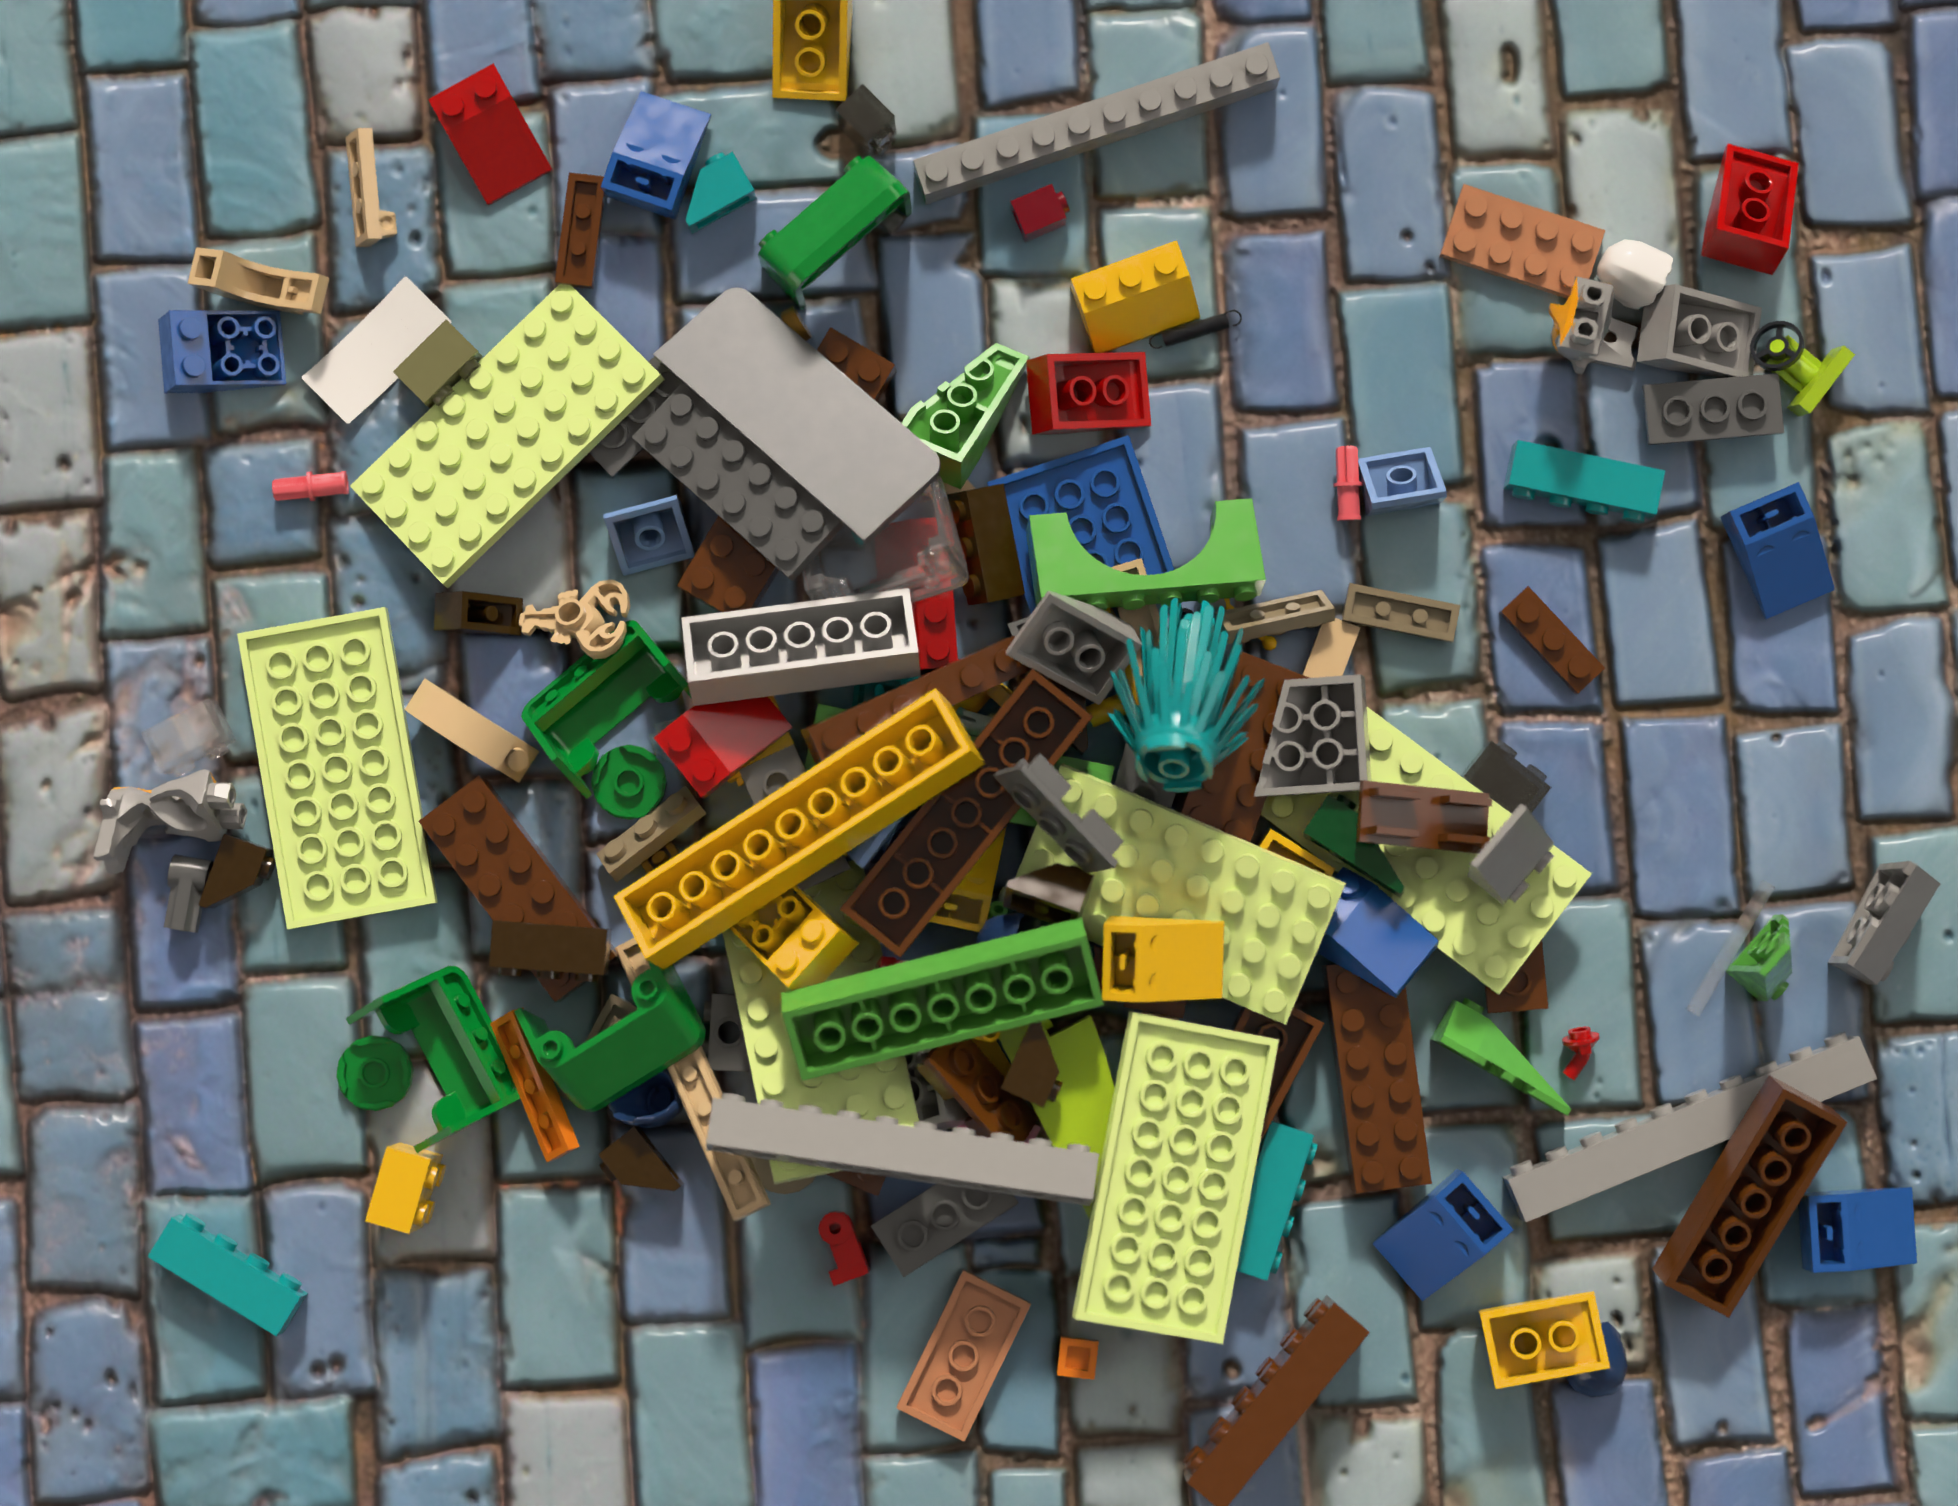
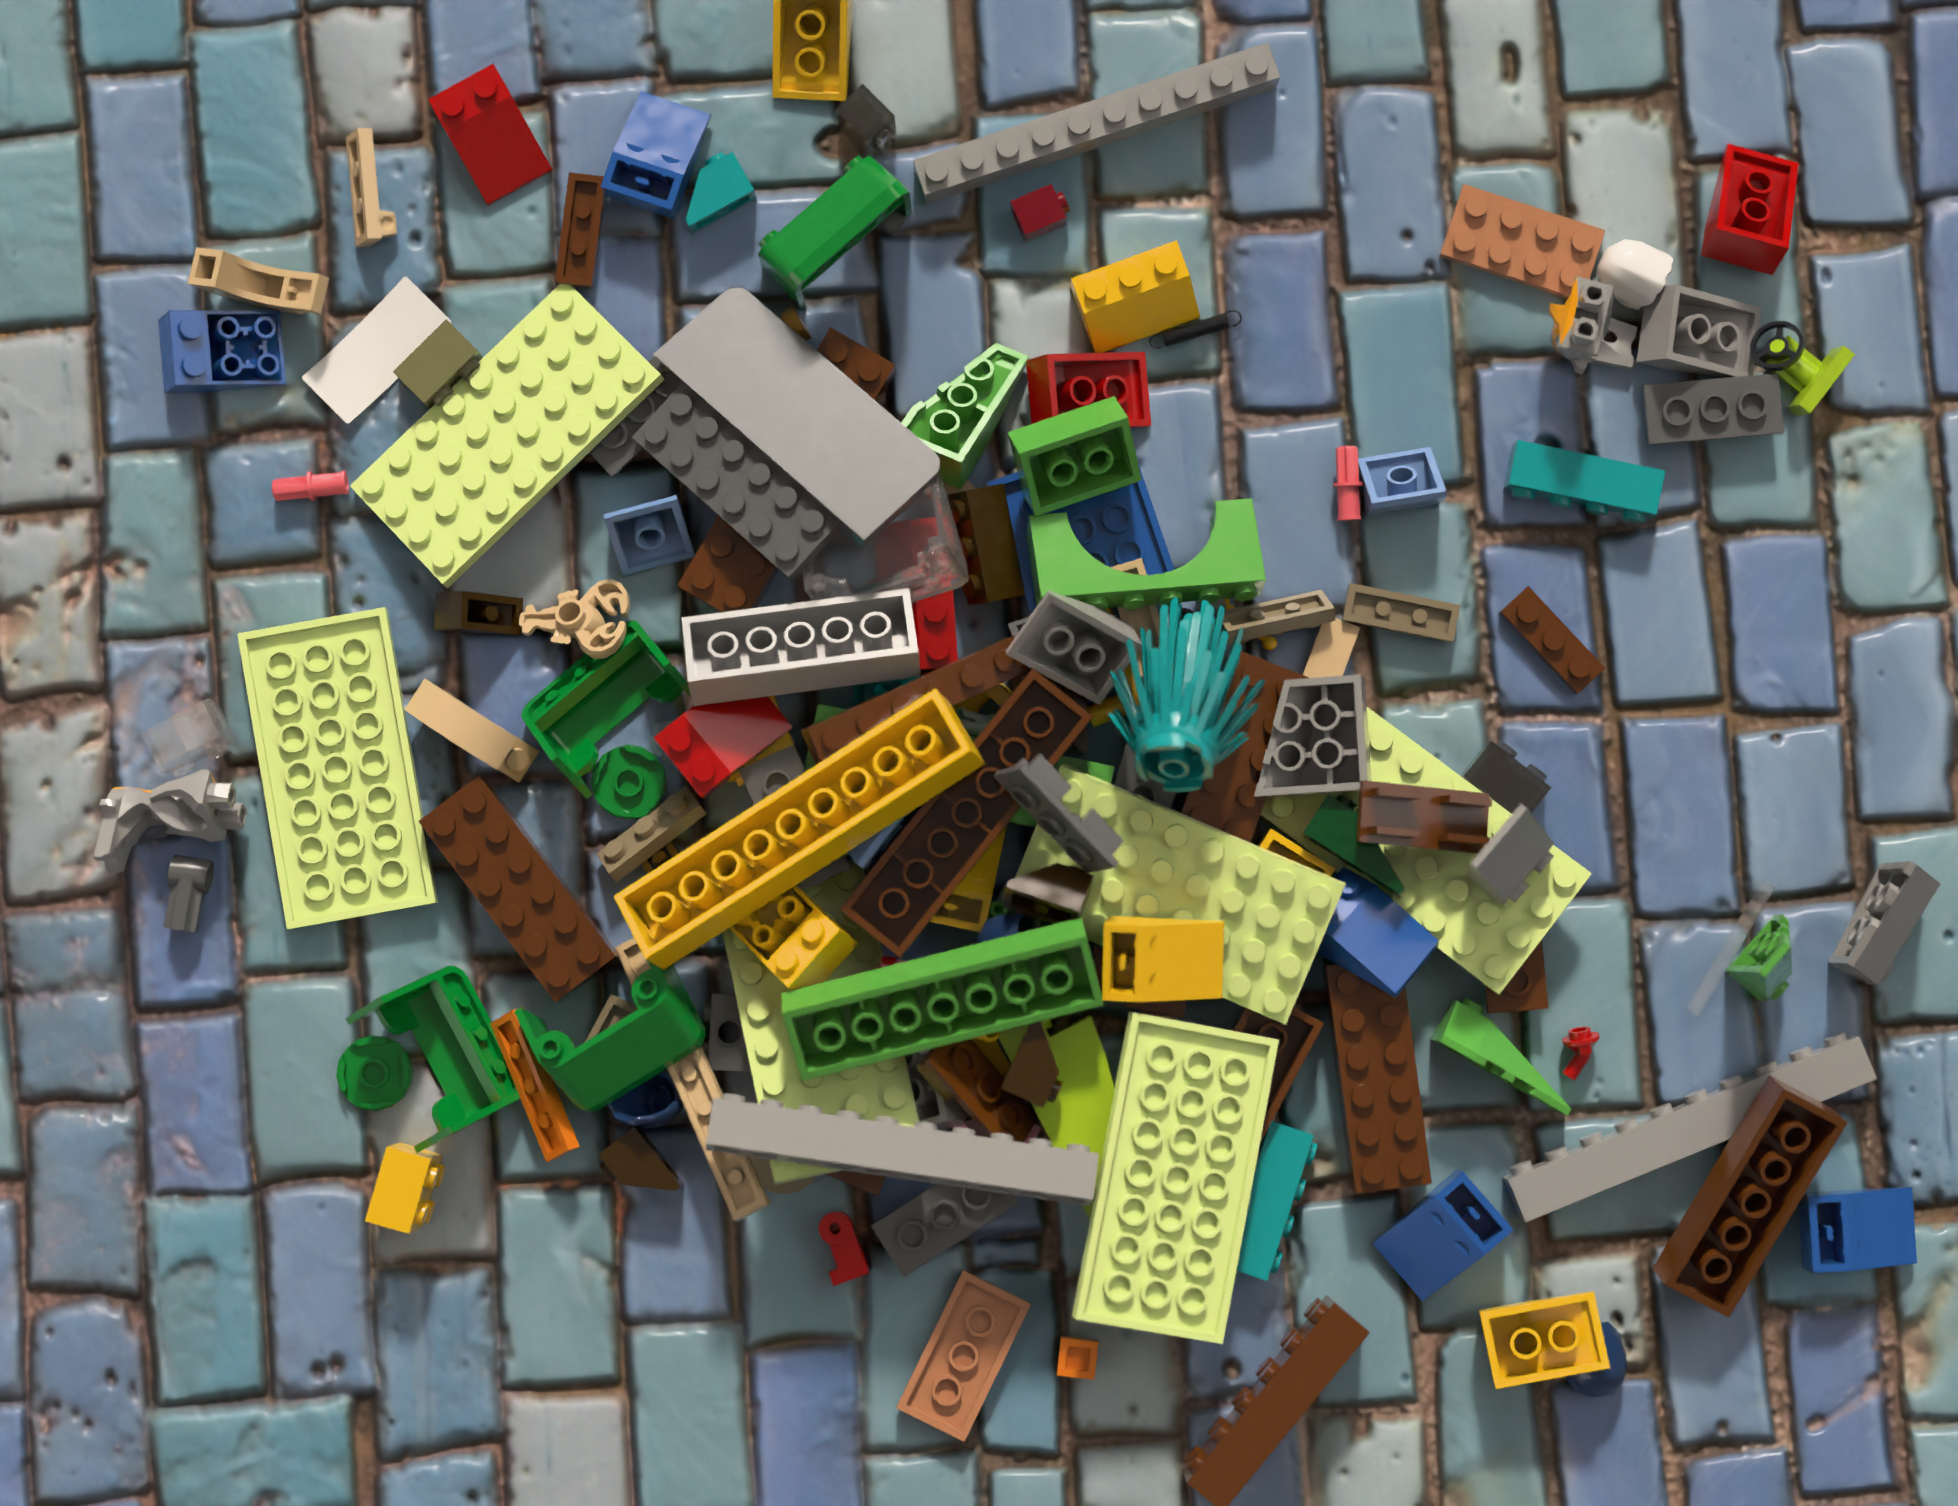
(228, 1274): teal brick -> none
(236, 870): dark brown slope -> none
(550, 950): dark brown brick -> none
(1075, 456): none -> bright green brick
(1780, 550): blue slope -> none

